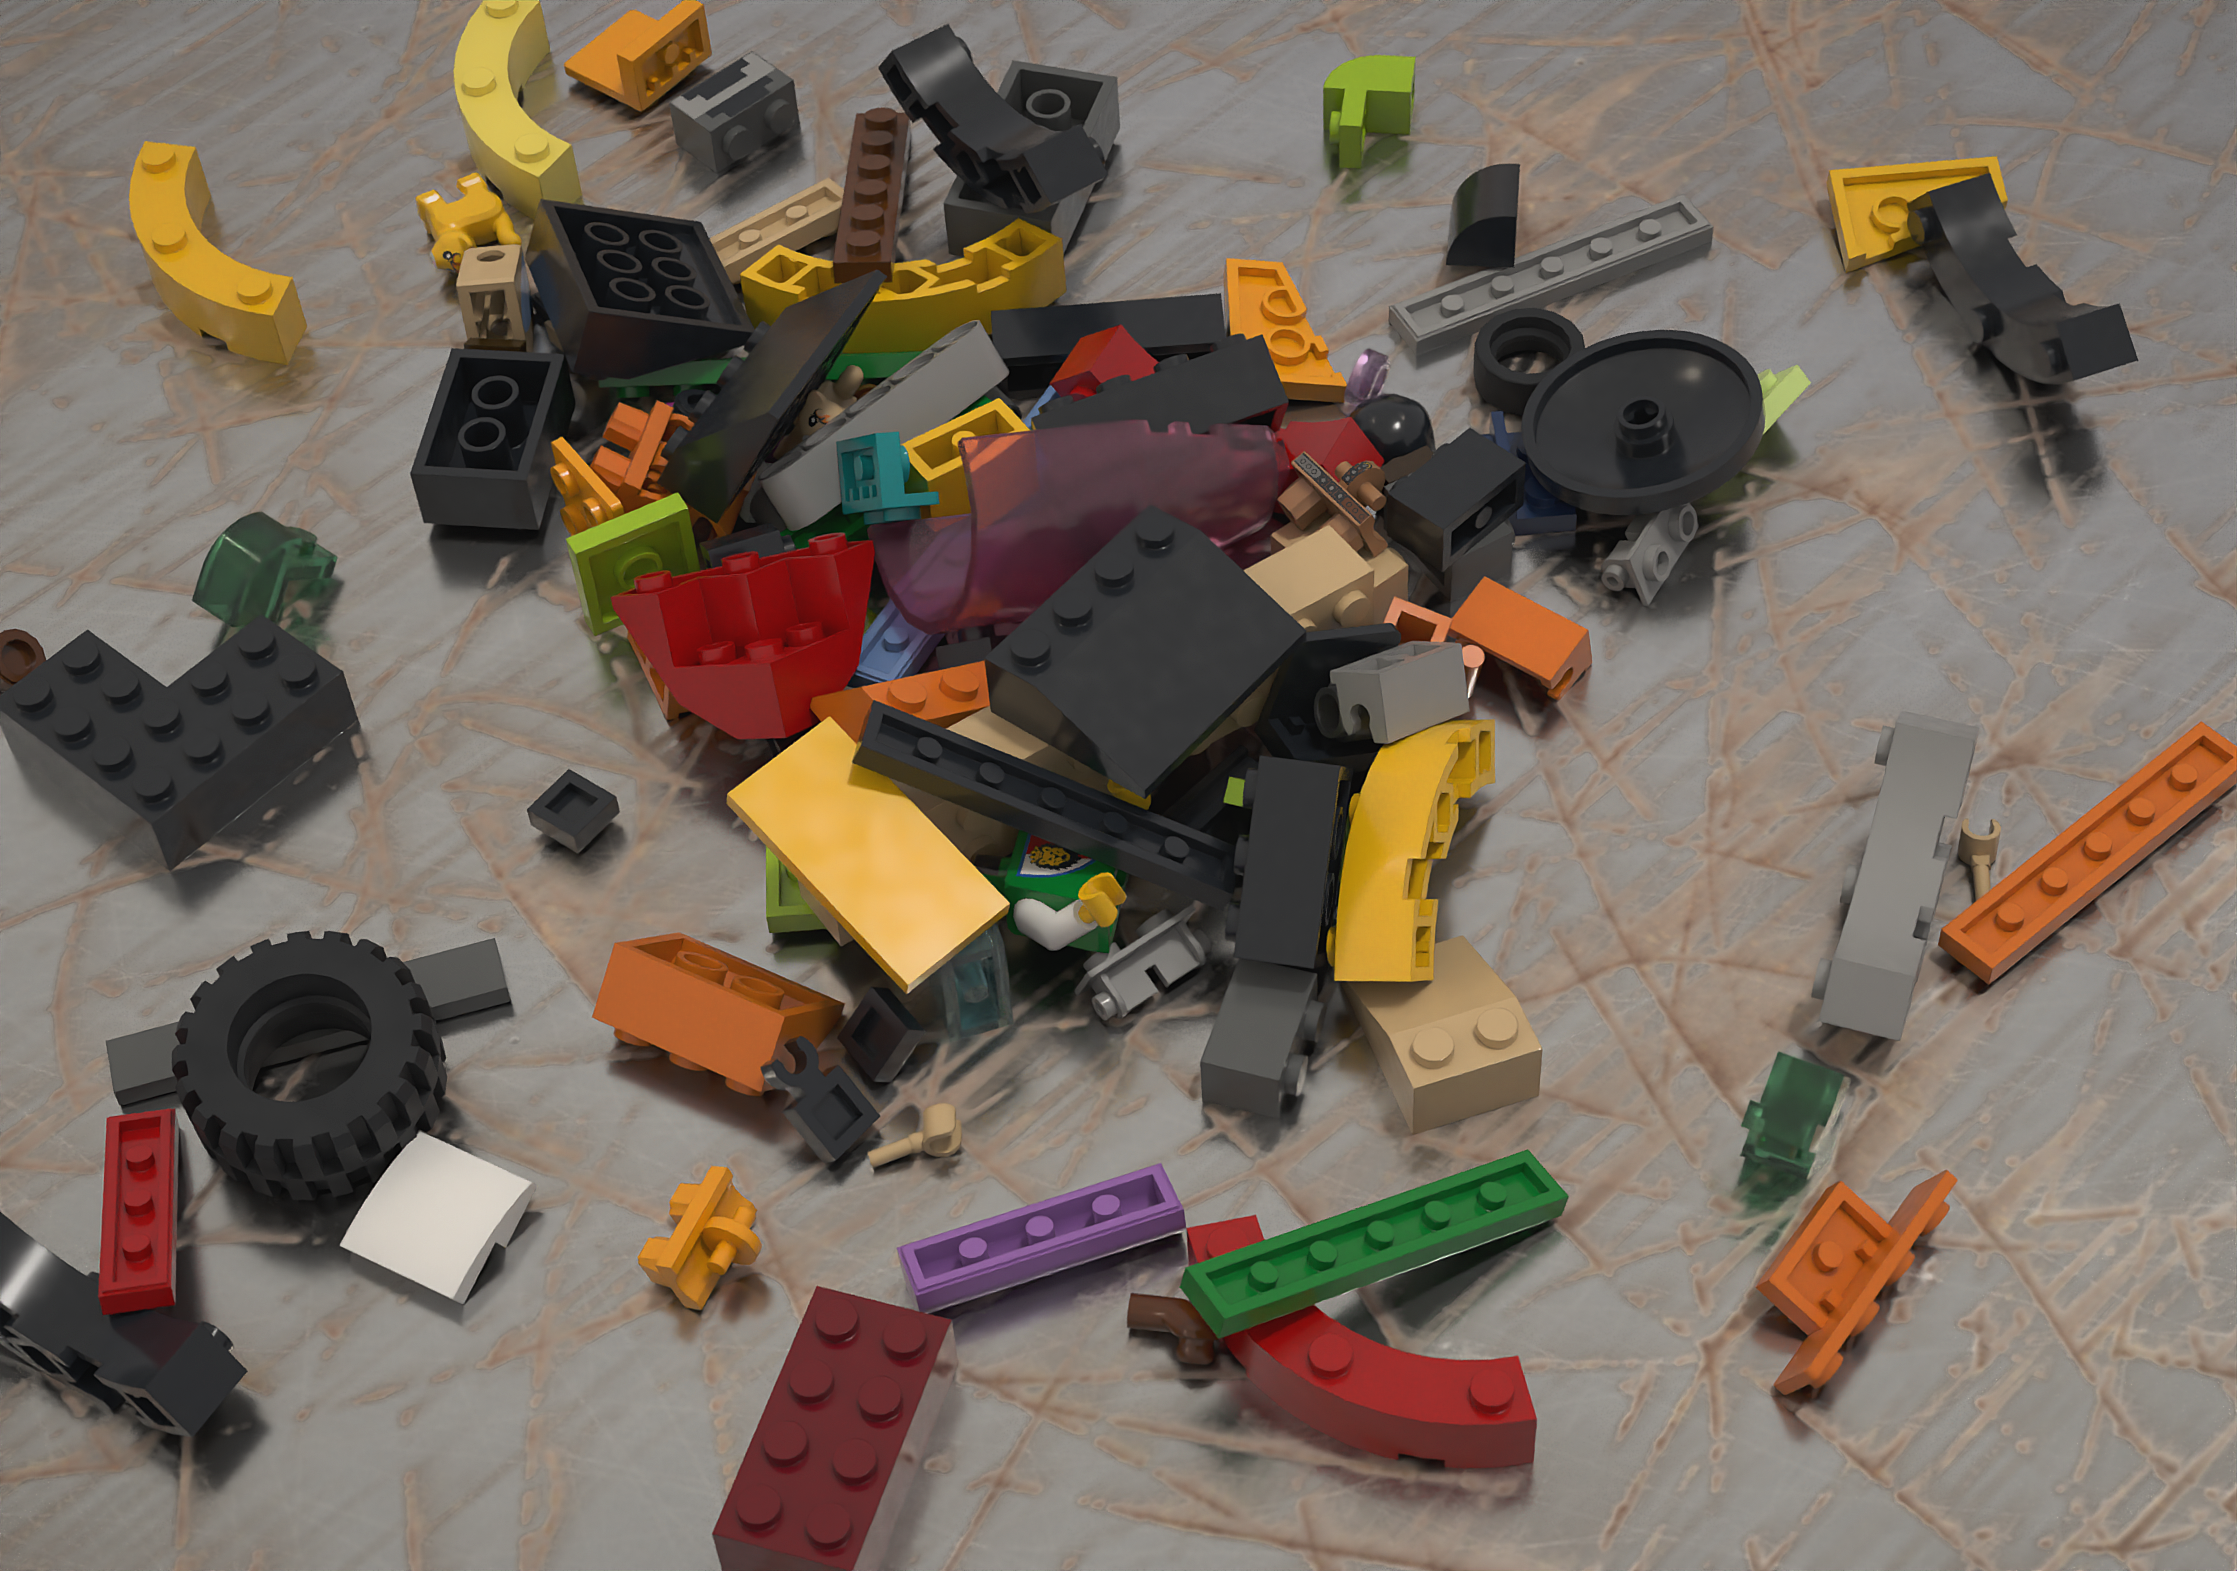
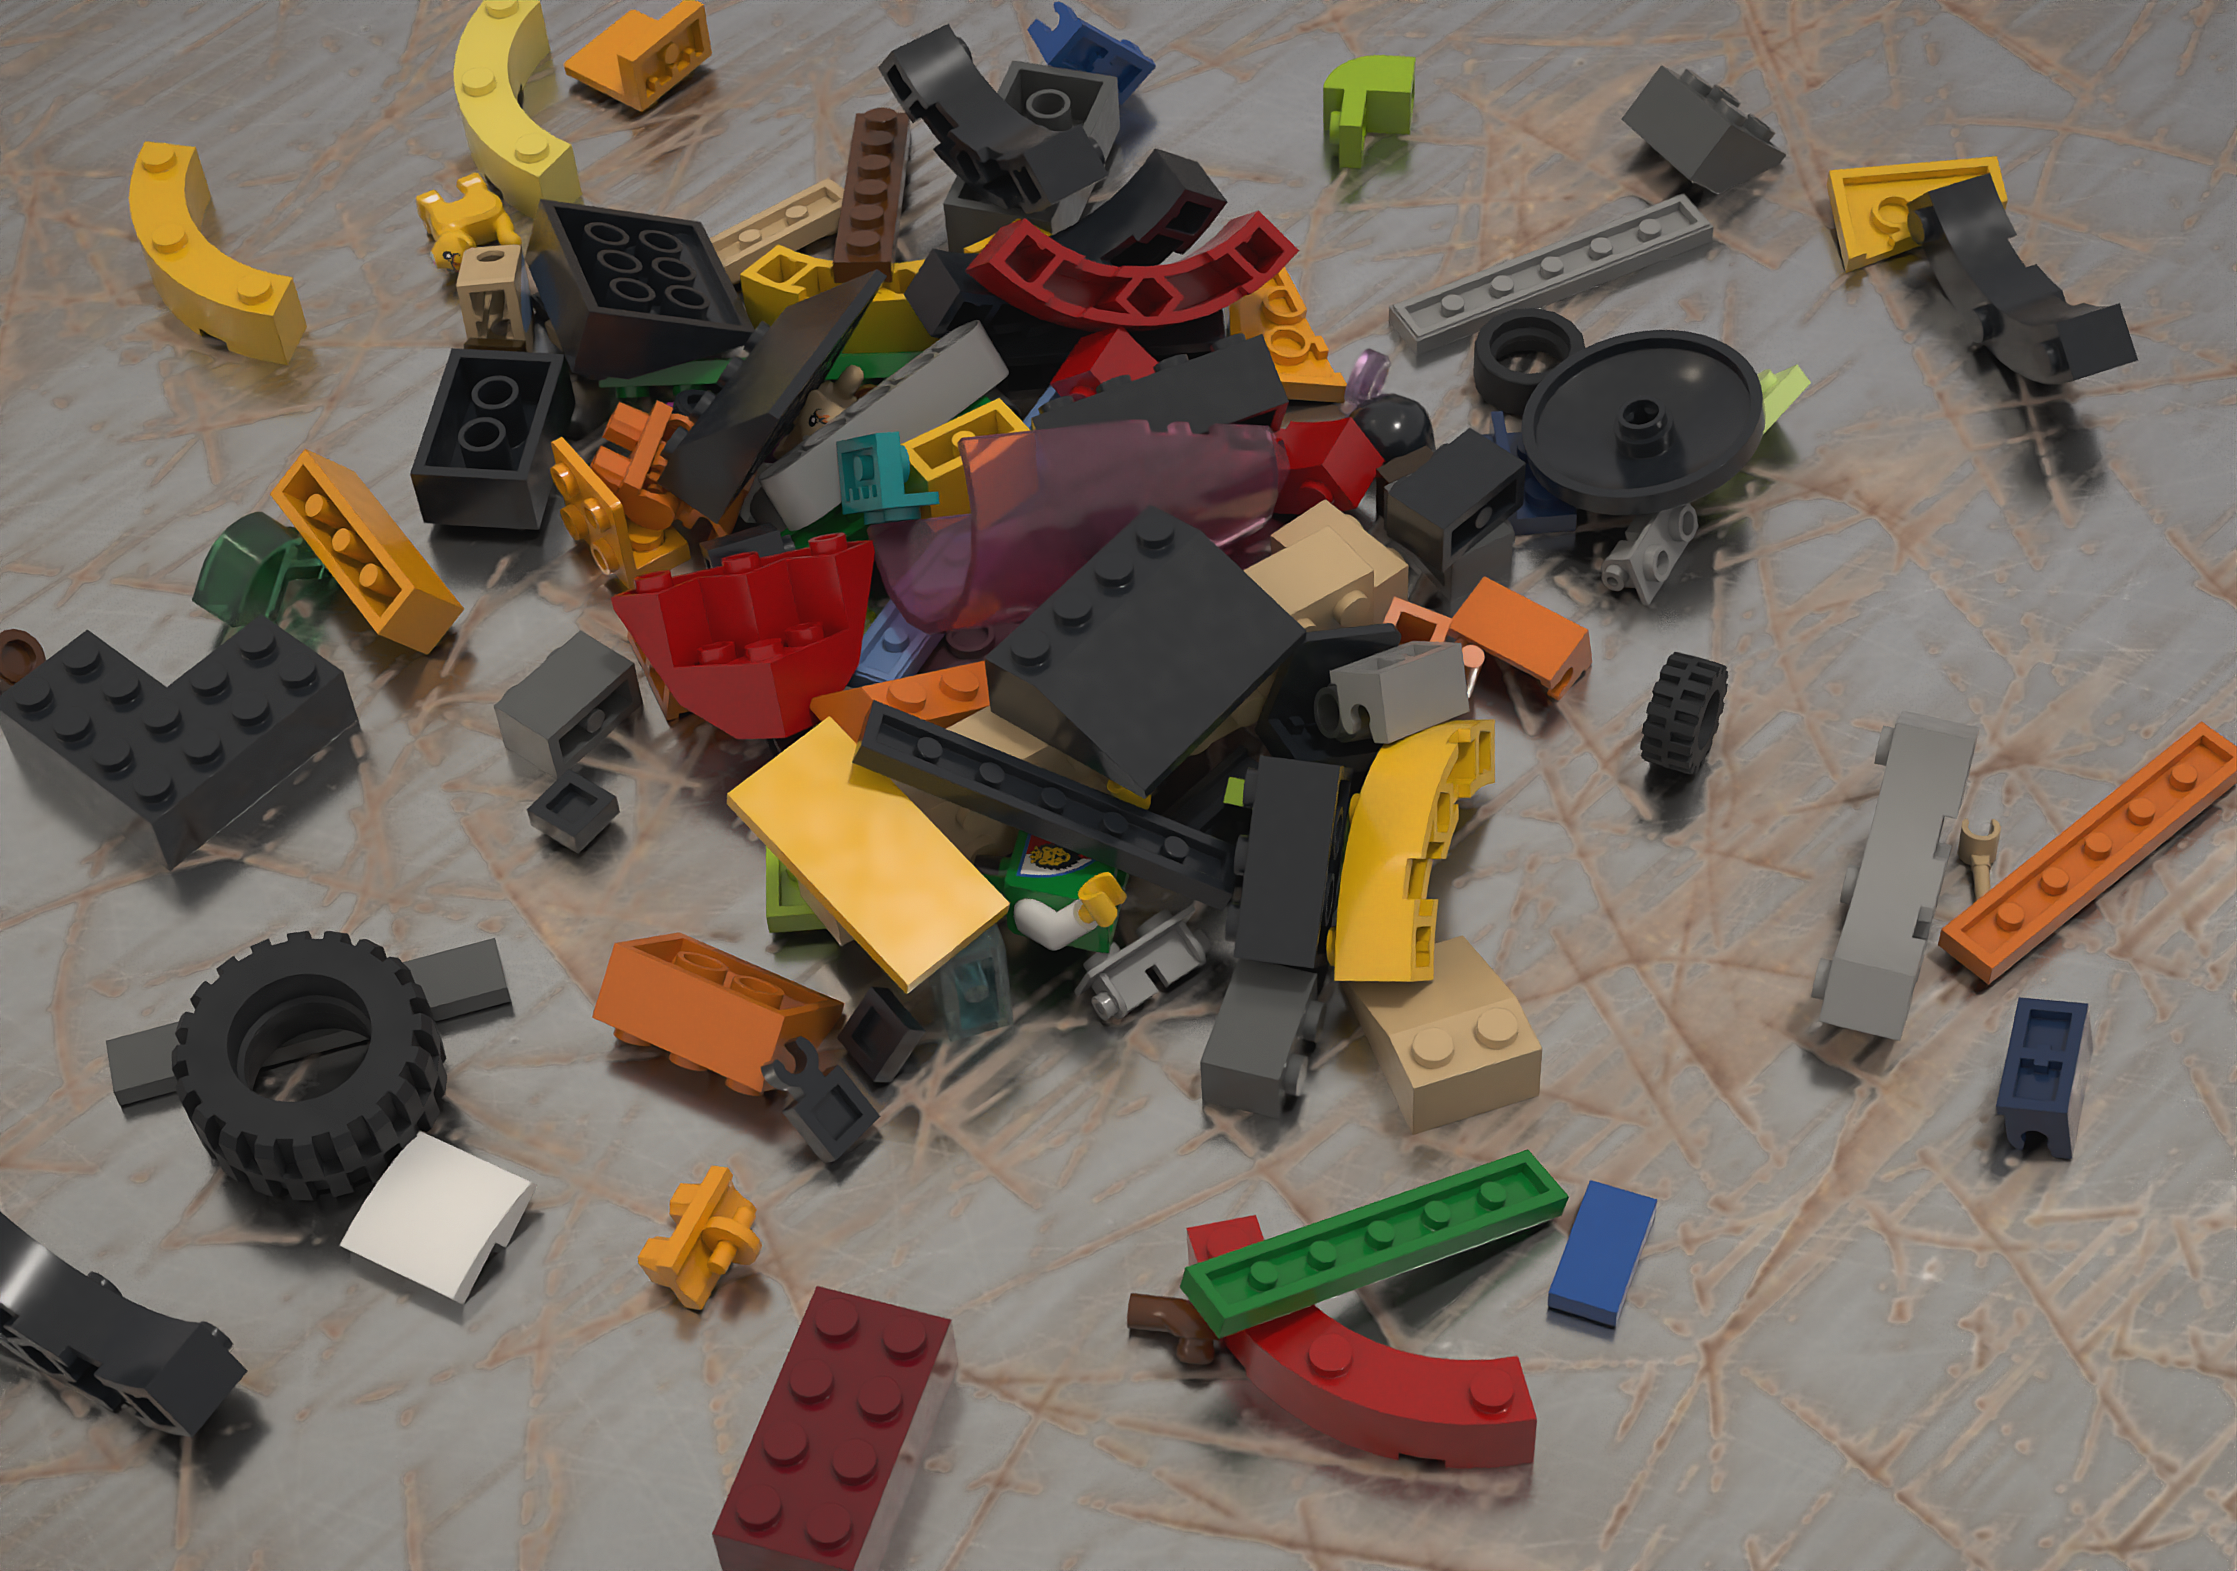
(139, 1212): red tile -> none
(366, 552): none -> light orange brick
(568, 704): none -> dark grey brick
(626, 547): lime plate -> none
(734, 111): dark grey brick -> none
(939, 1137): tan hand -> none
(972, 648): black plate -> none
(1041, 1239): medium lavender brick -> none
(1087, 49): none -> blue hinge
(1090, 296): none -> red brick
(1141, 225): none -> black brick
(1344, 501): medium nougat hips -> none
(1485, 218): black brick -> none
(1602, 1253): none -> blue tile
(1684, 712): none -> black tyre
(1702, 130): none -> dark grey slope
(1794, 1116): clear green brick -> none
(1838, 1267): orange bracket -> none
(2046, 1073): none -> dark blue hinge

